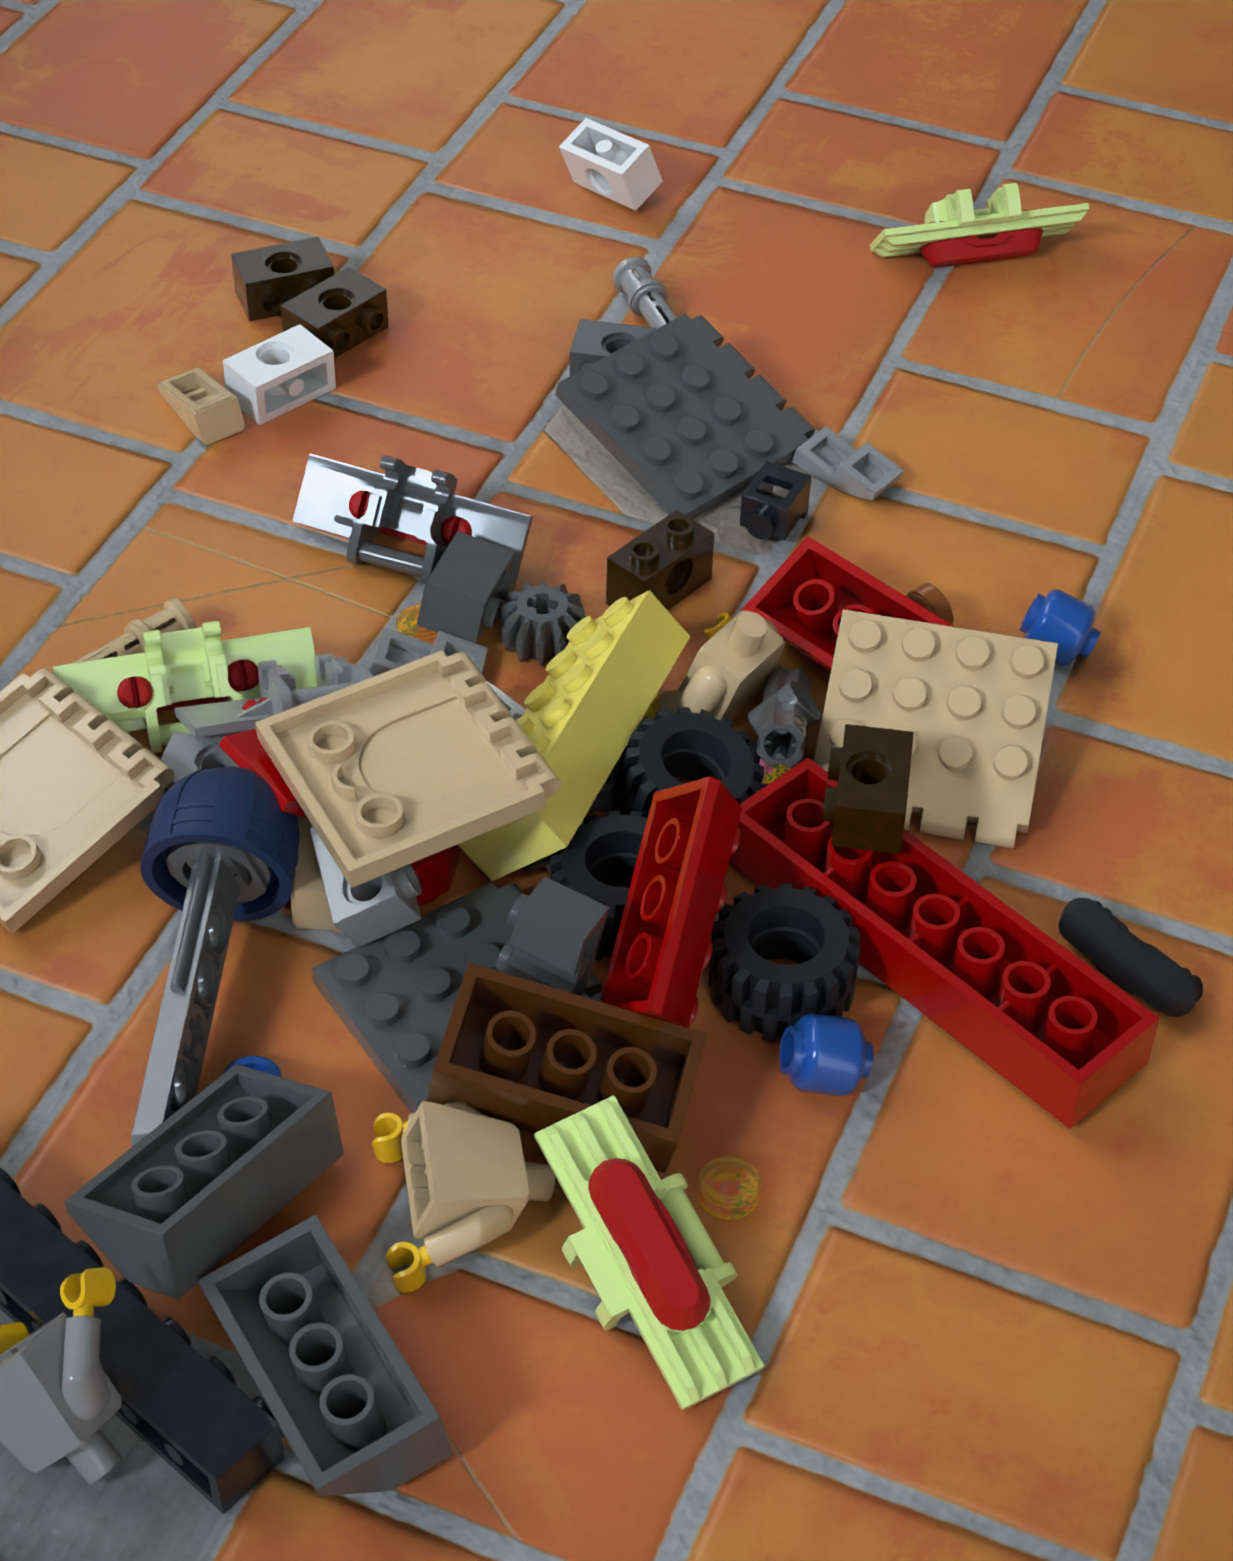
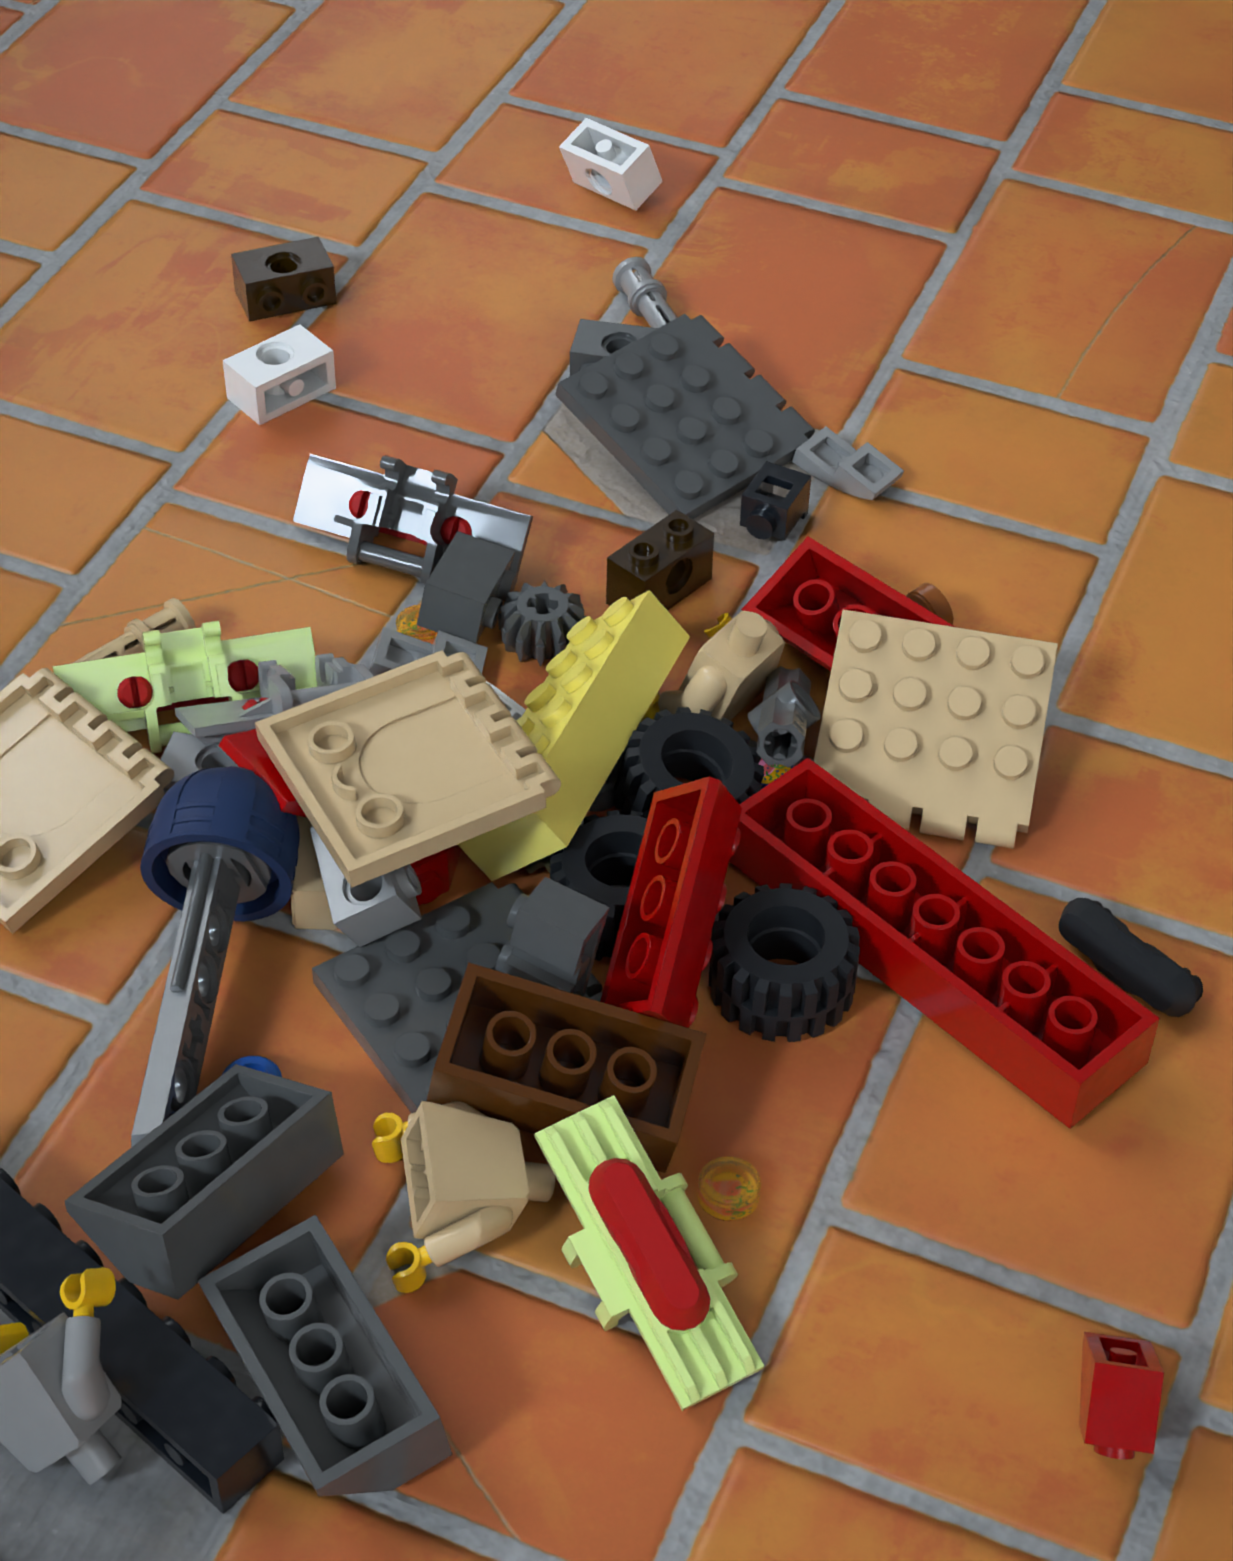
(203, 405): tan slope -> none
(339, 310): dark brown brick -> none
(825, 1054): blue head -> none
(871, 788): dark brown brick -> none
(953, 229): yellowish green piece -> none
(1063, 621): blue head -> none
(1119, 1395): none -> red slope

